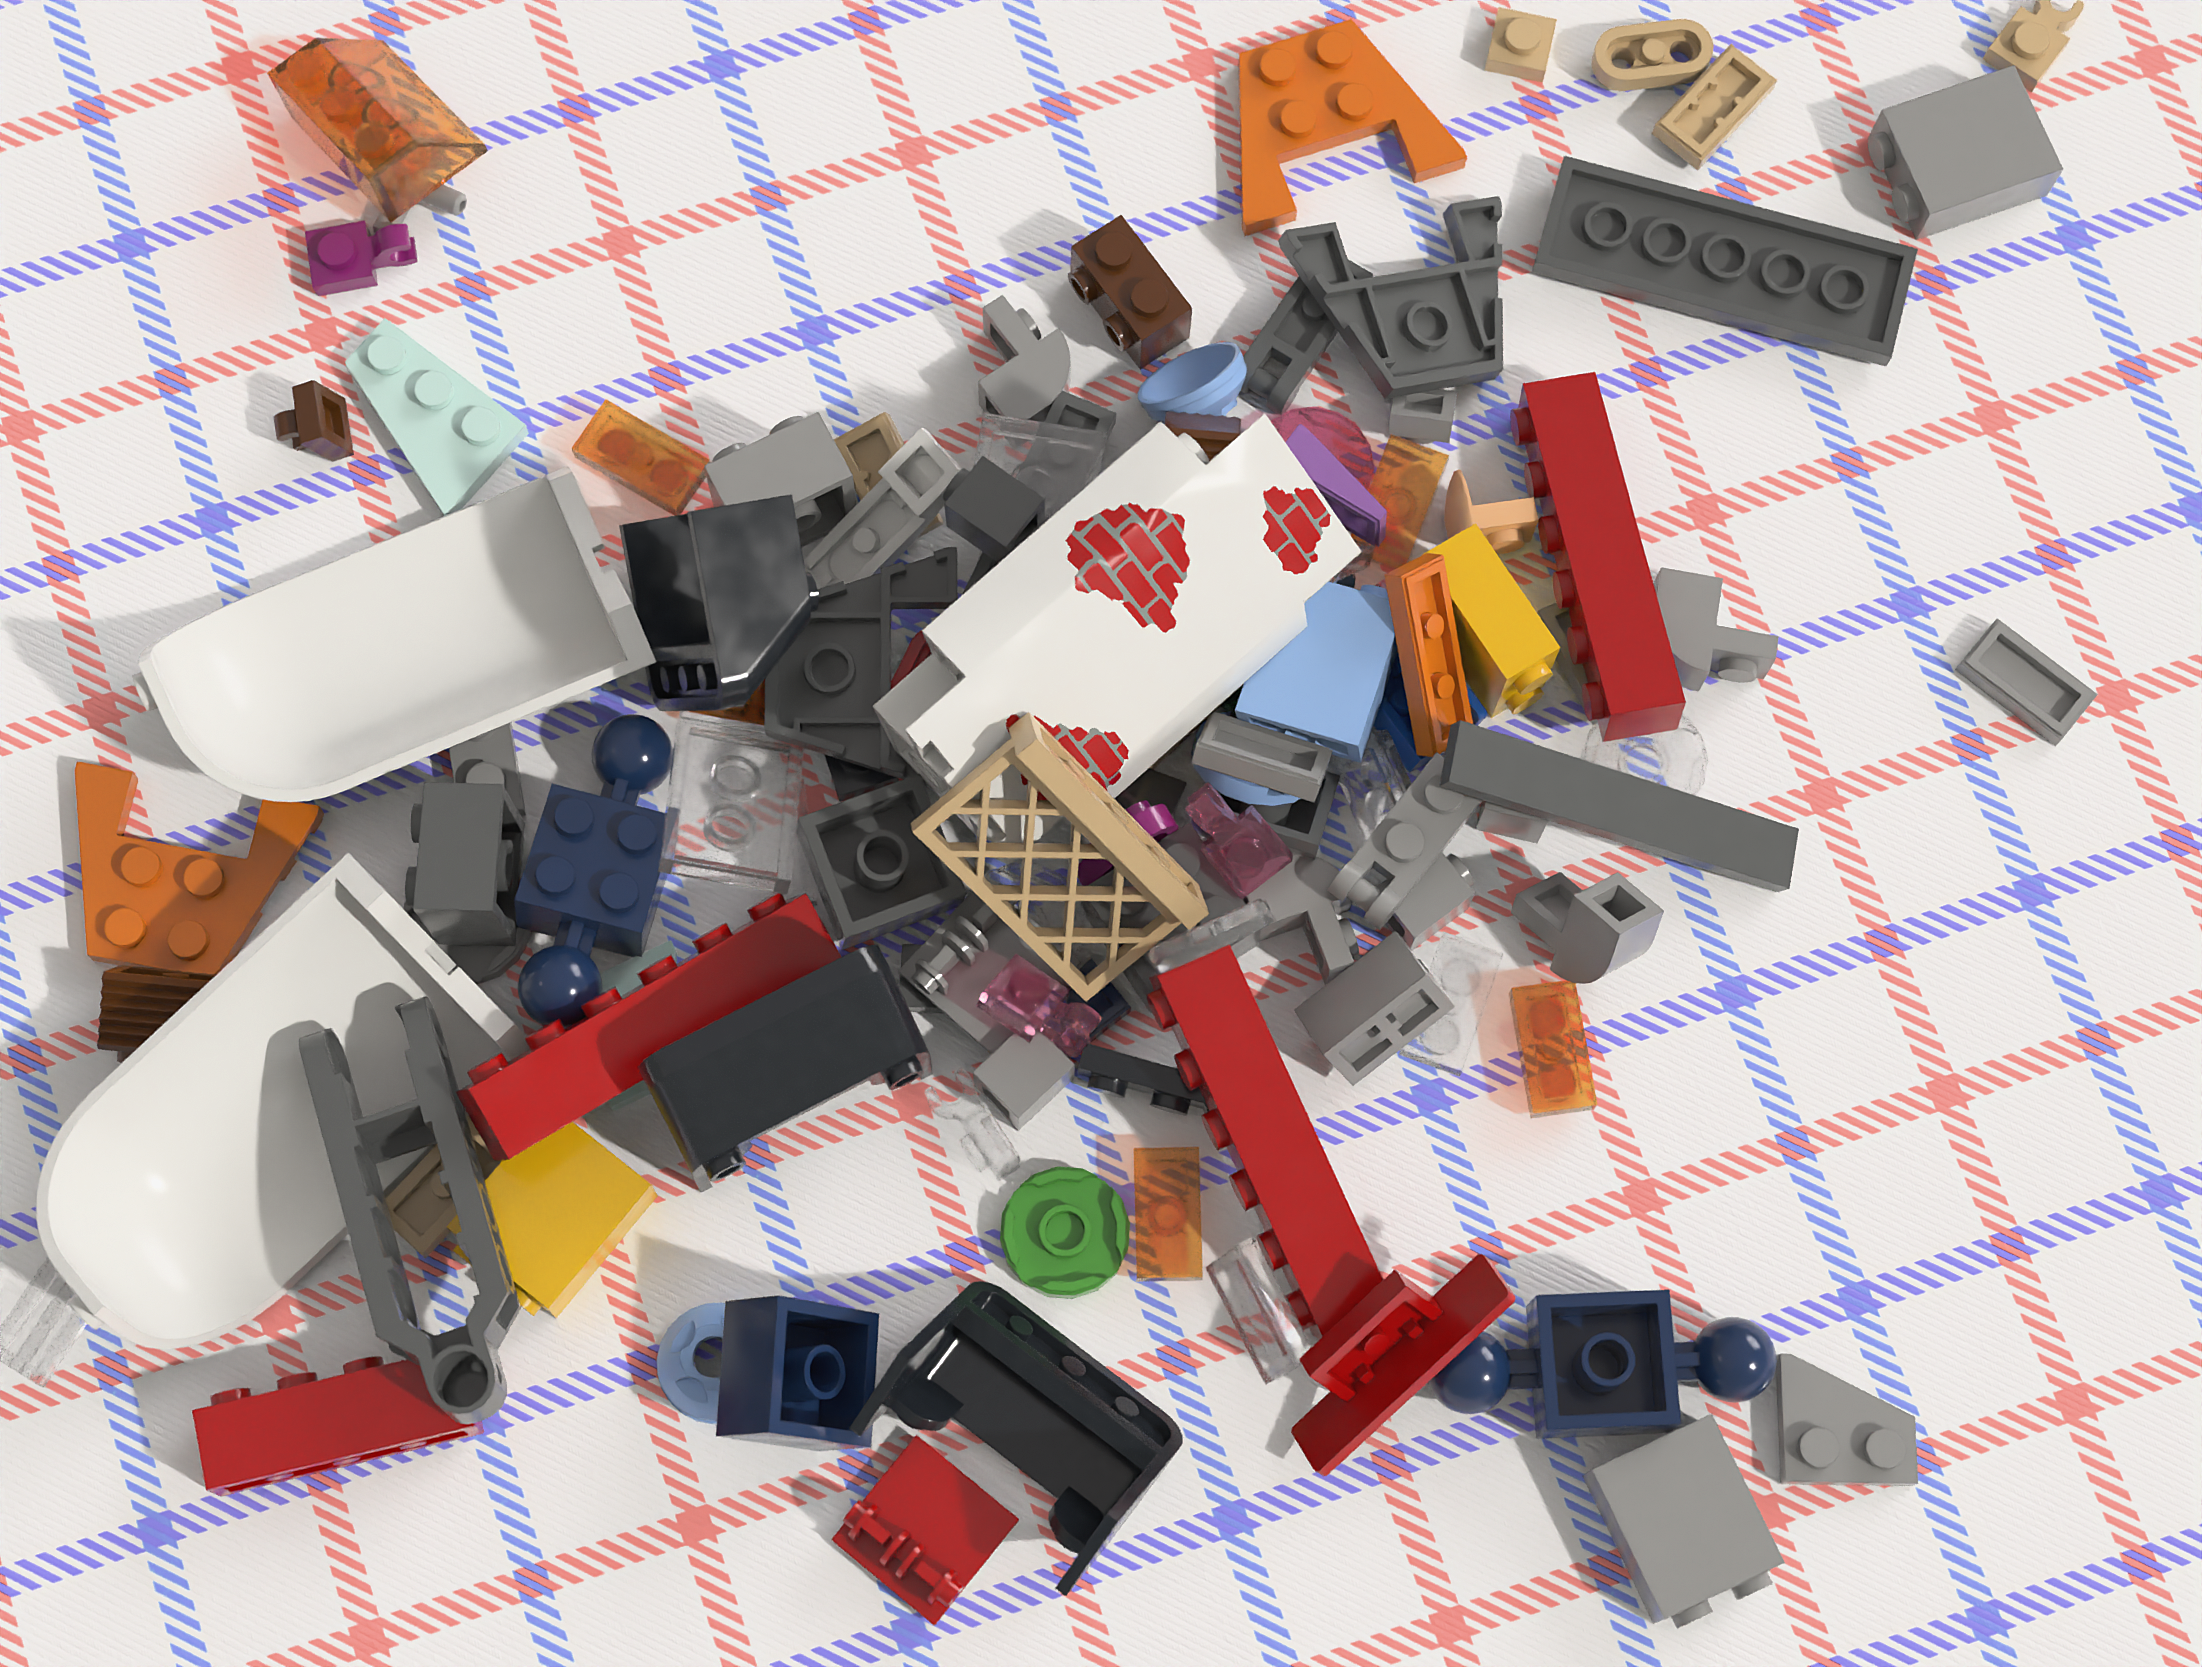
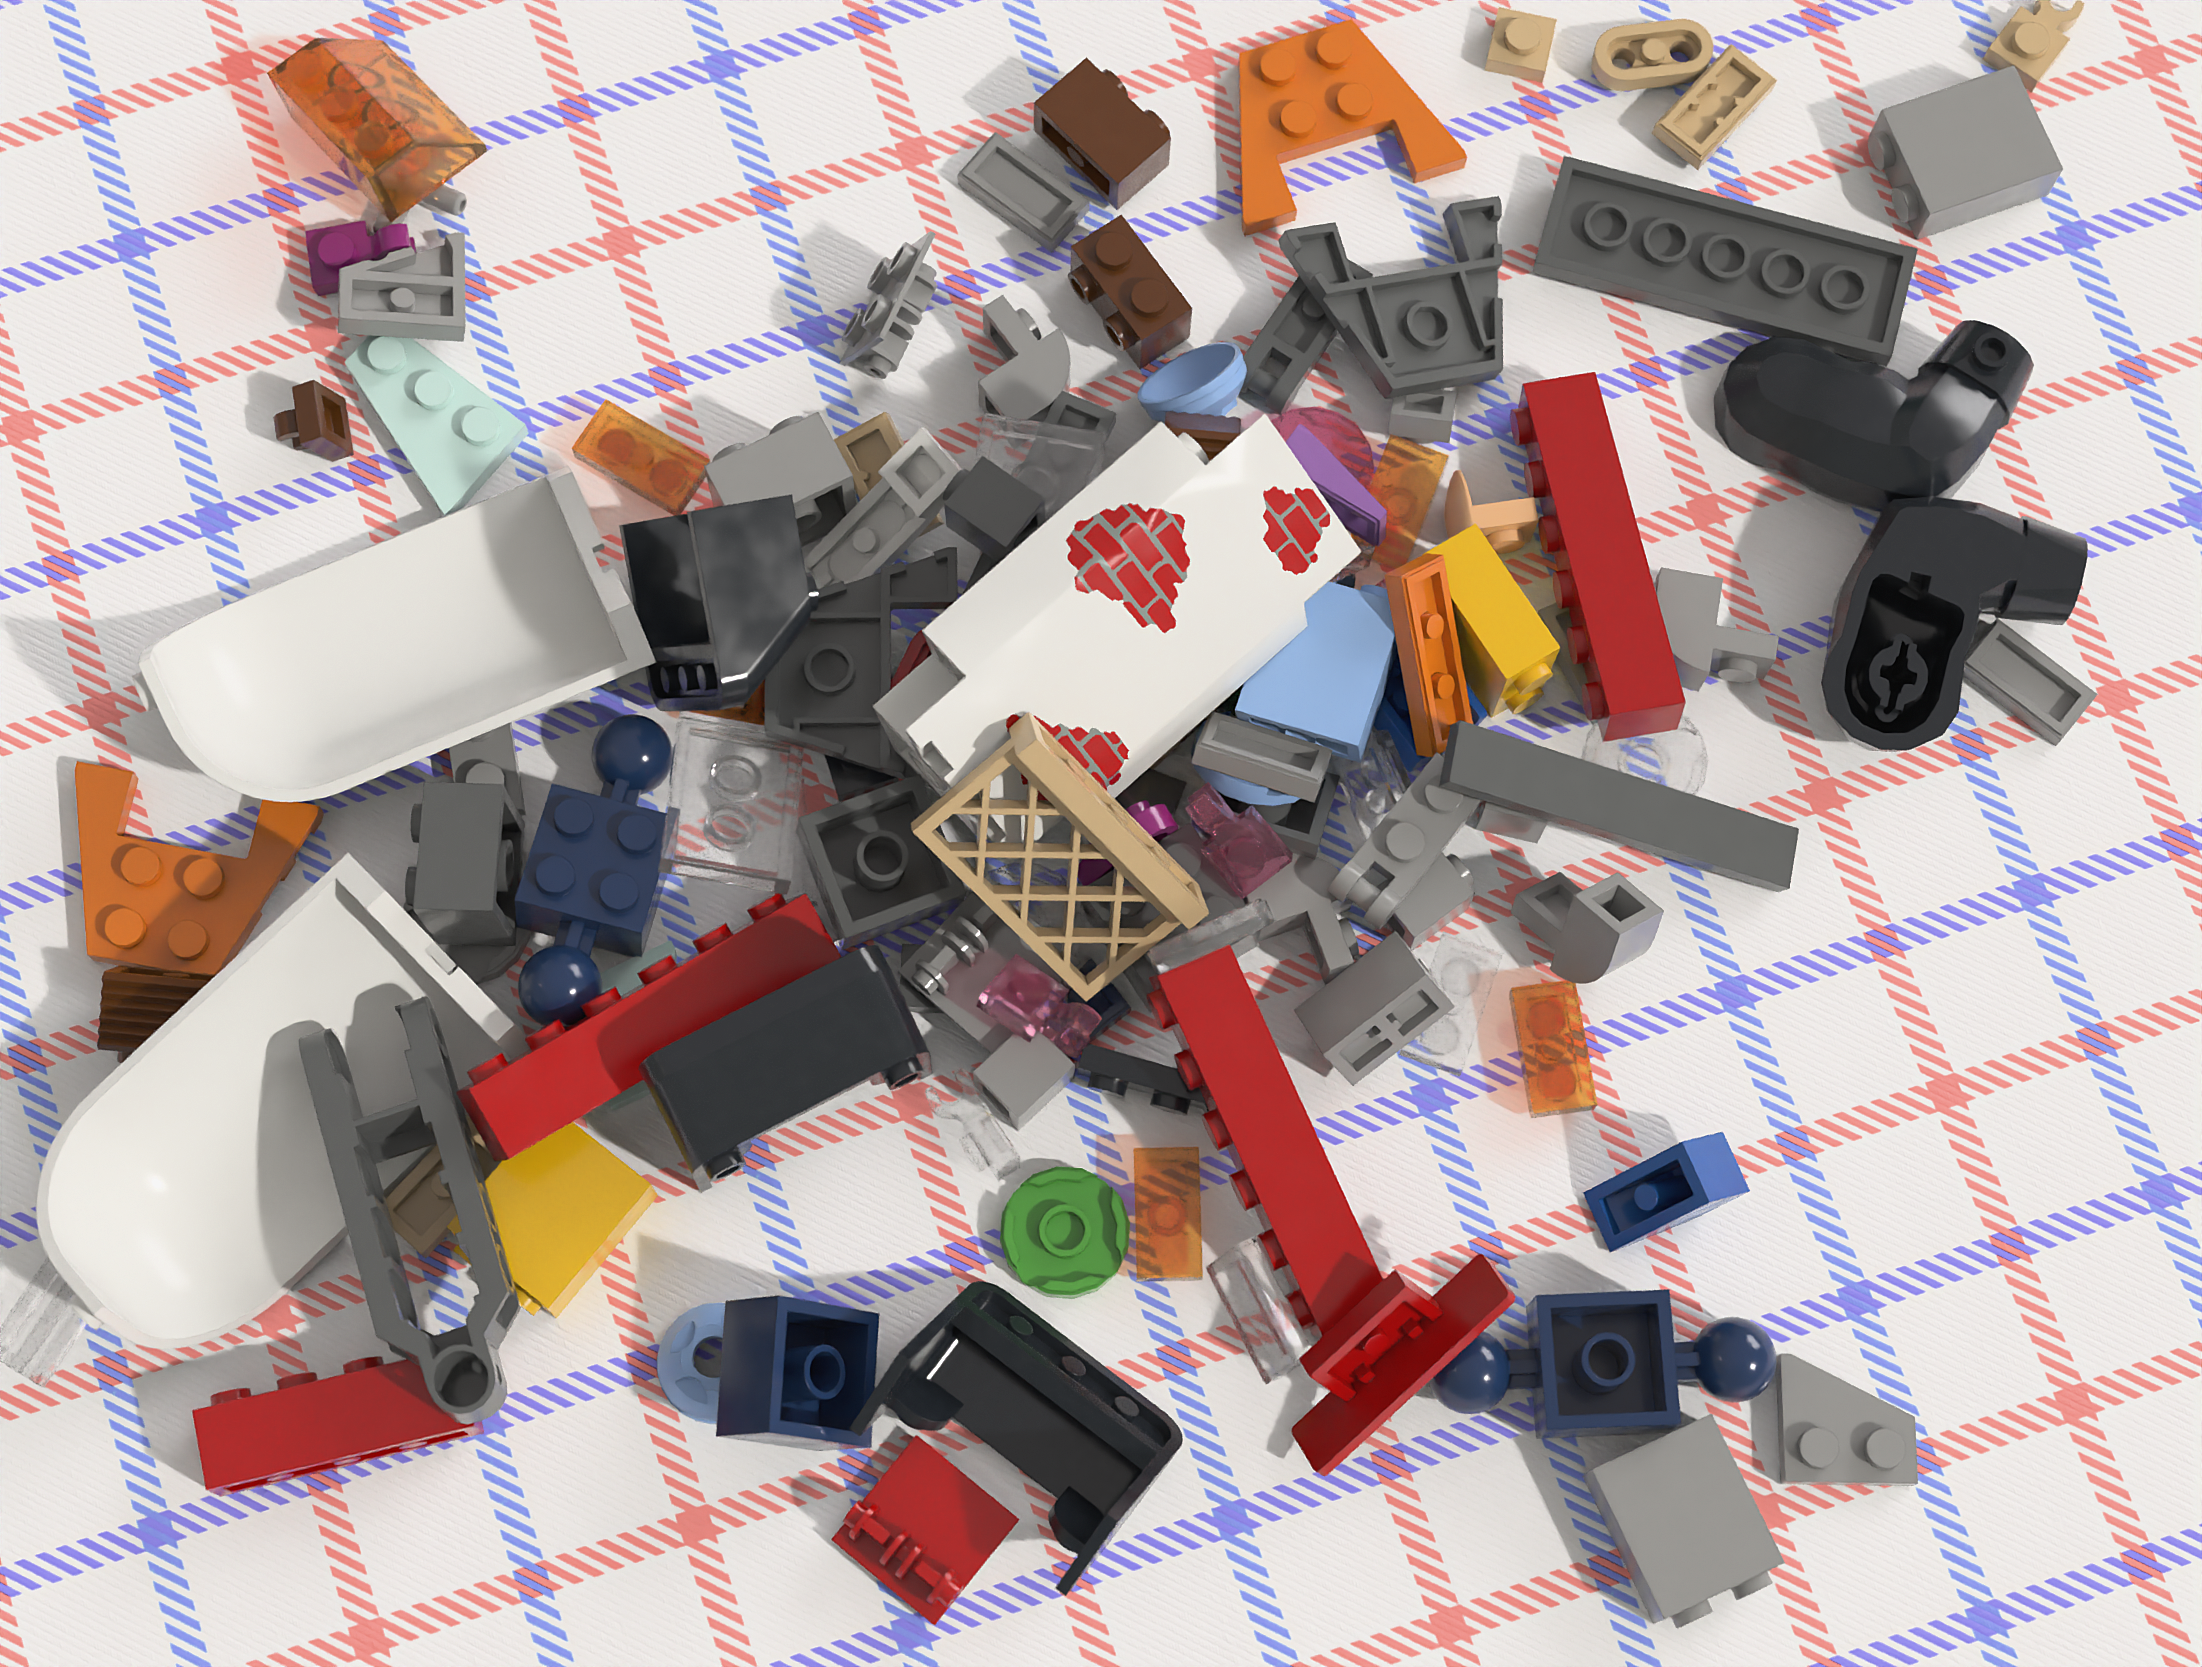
(407, 294): none -> light grey wing
(900, 297): none -> light grey hinge
(1023, 192): none -> light grey tile
(1103, 132): none -> reddish brown brick
(1666, 1190): none -> blue slope
(1865, 428): none -> black piece
(1916, 606): none -> black piece

